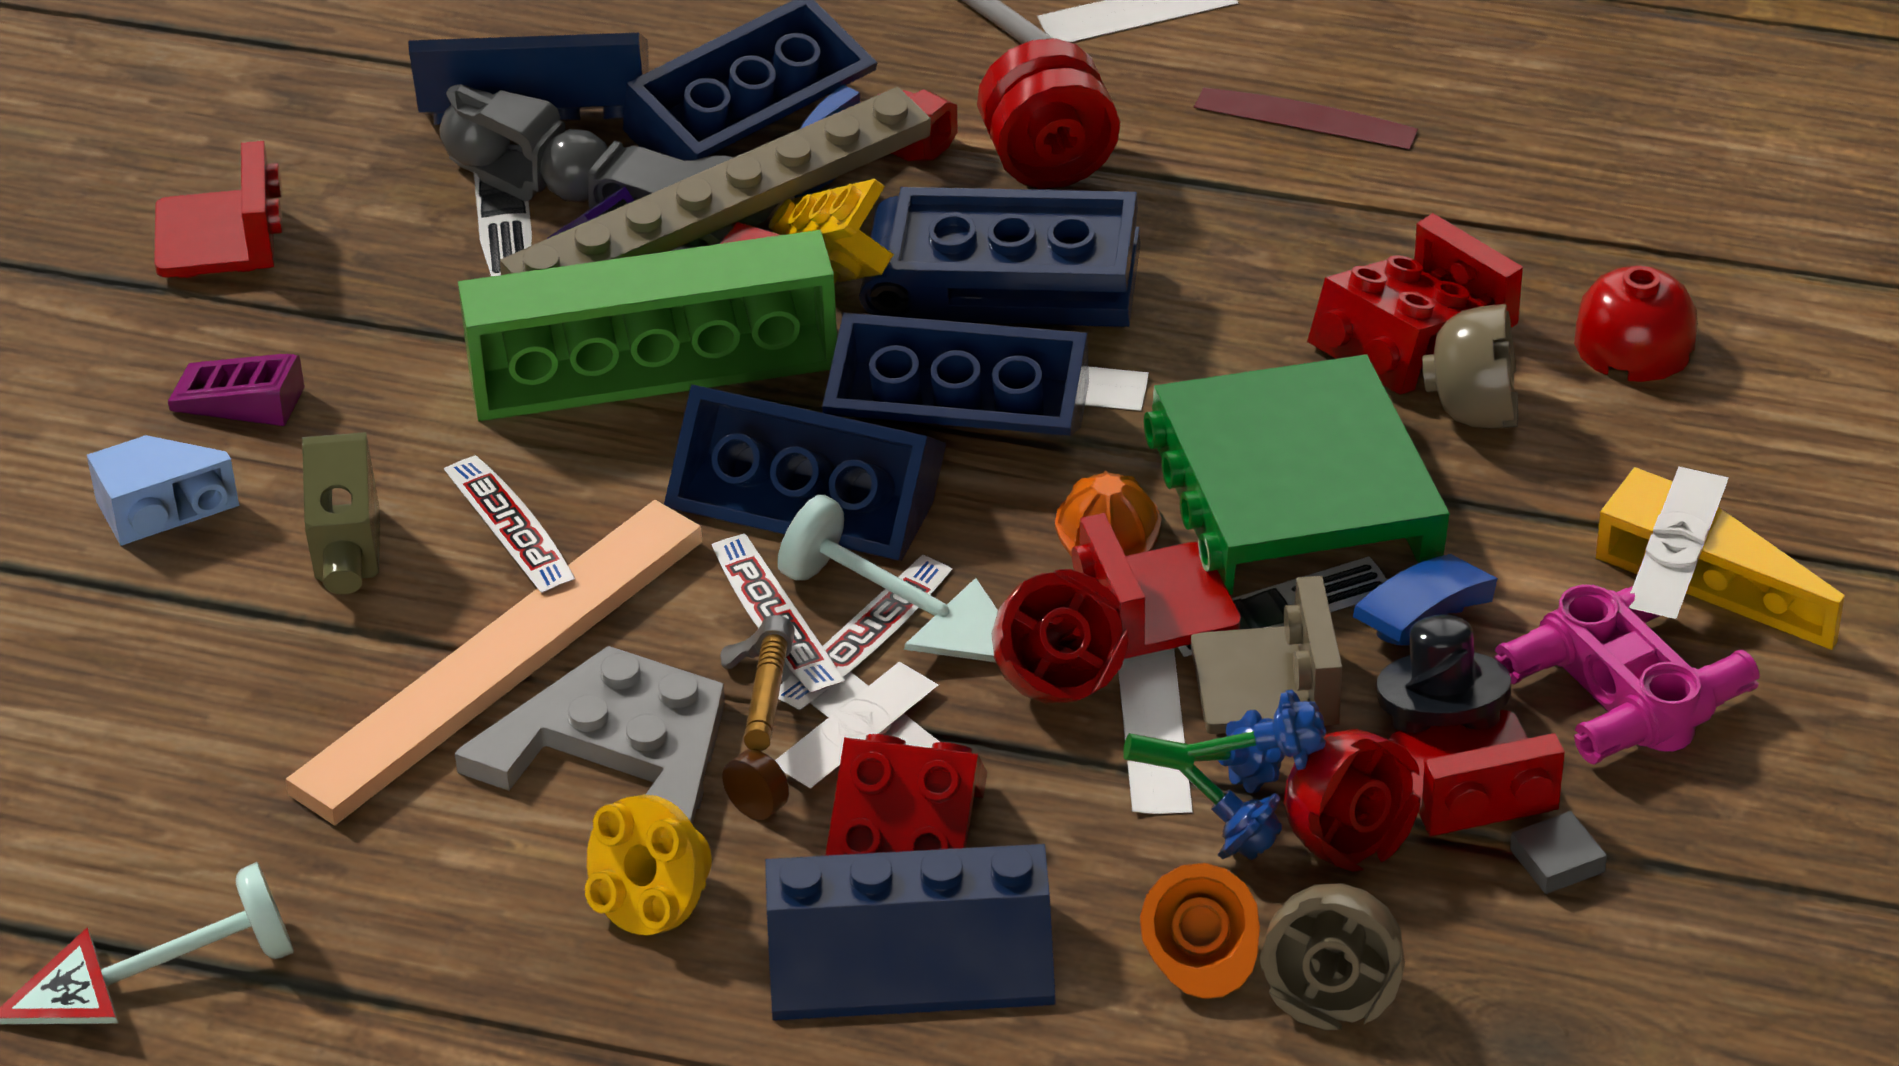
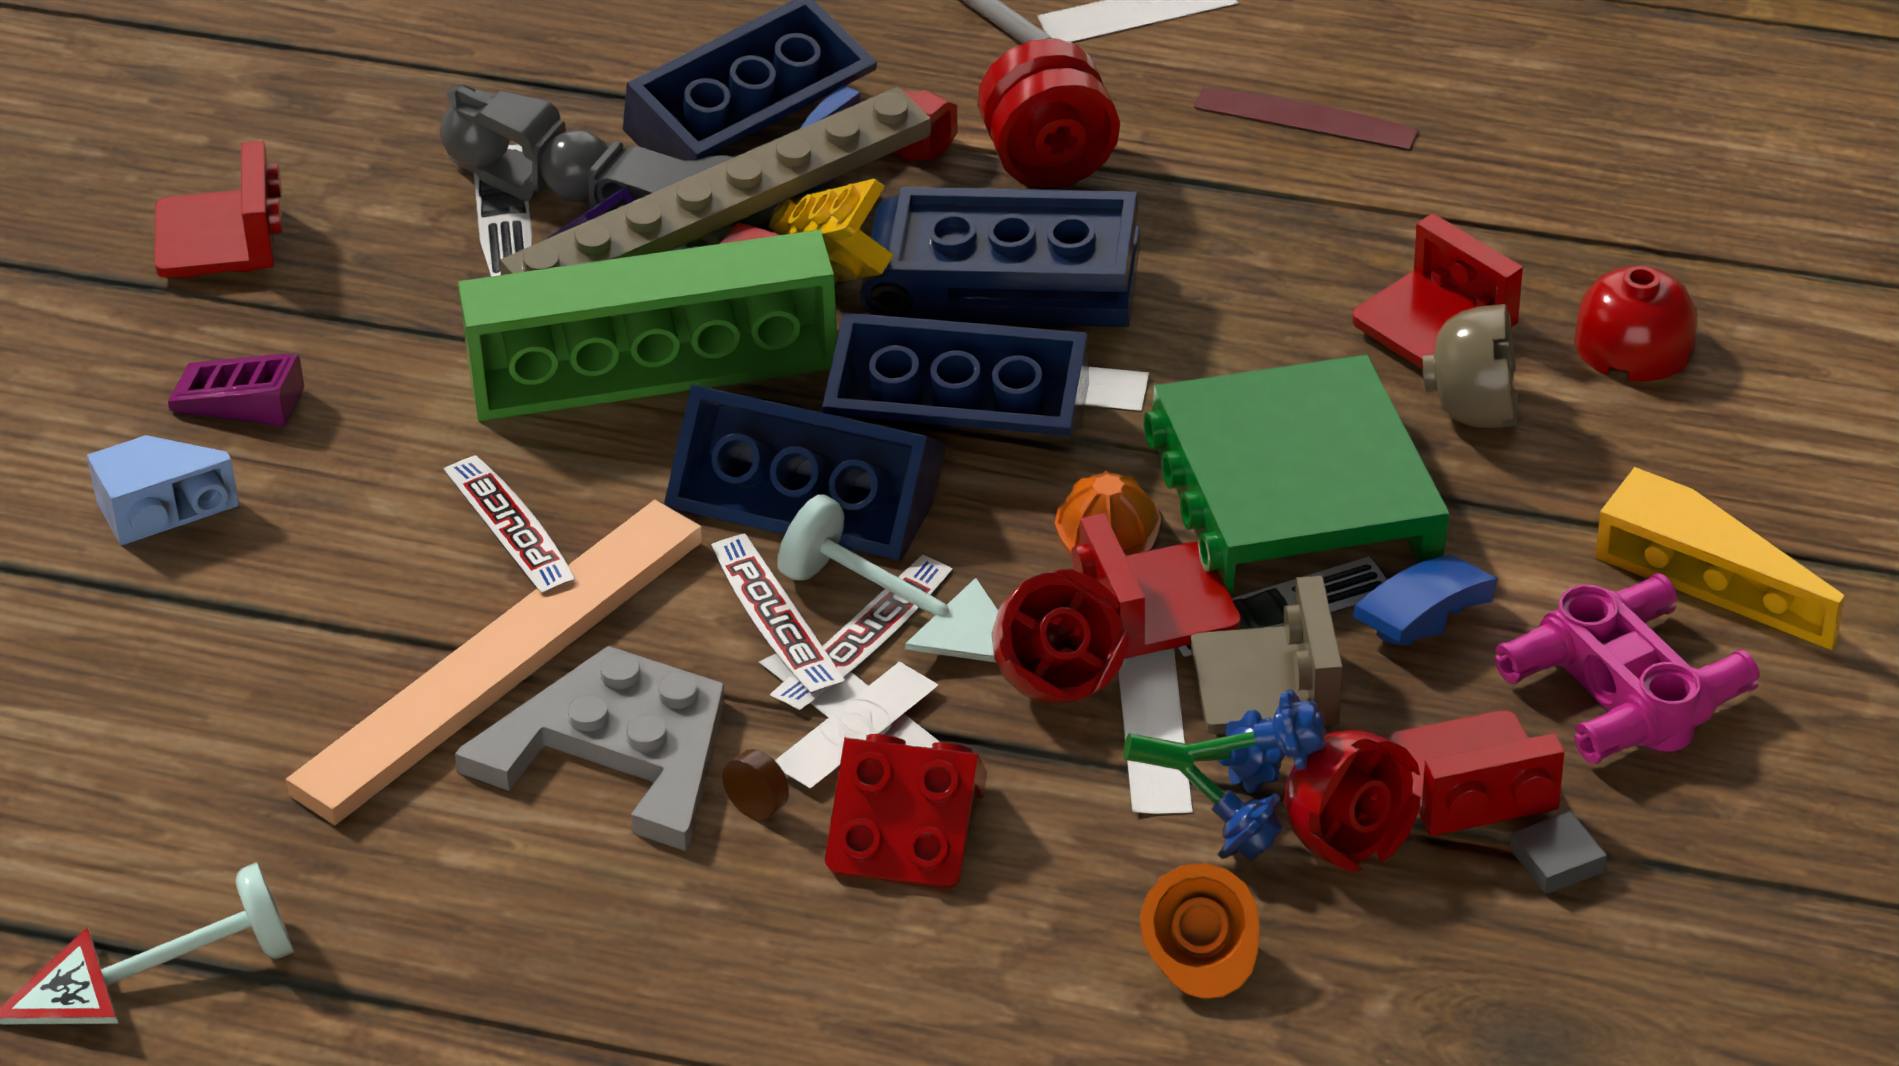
(345, 536): olive torso -> none
(560, 69): dark blue slope -> none
(645, 864): yellow plate -> none
(772, 644): pearl gold piece -> none
(909, 932): dark blue slope -> none
(1333, 956): dark tan cylinder -> none
(1388, 315): red bracket -> none
(1443, 680): black plate -> none
(1677, 542): white piece -> none

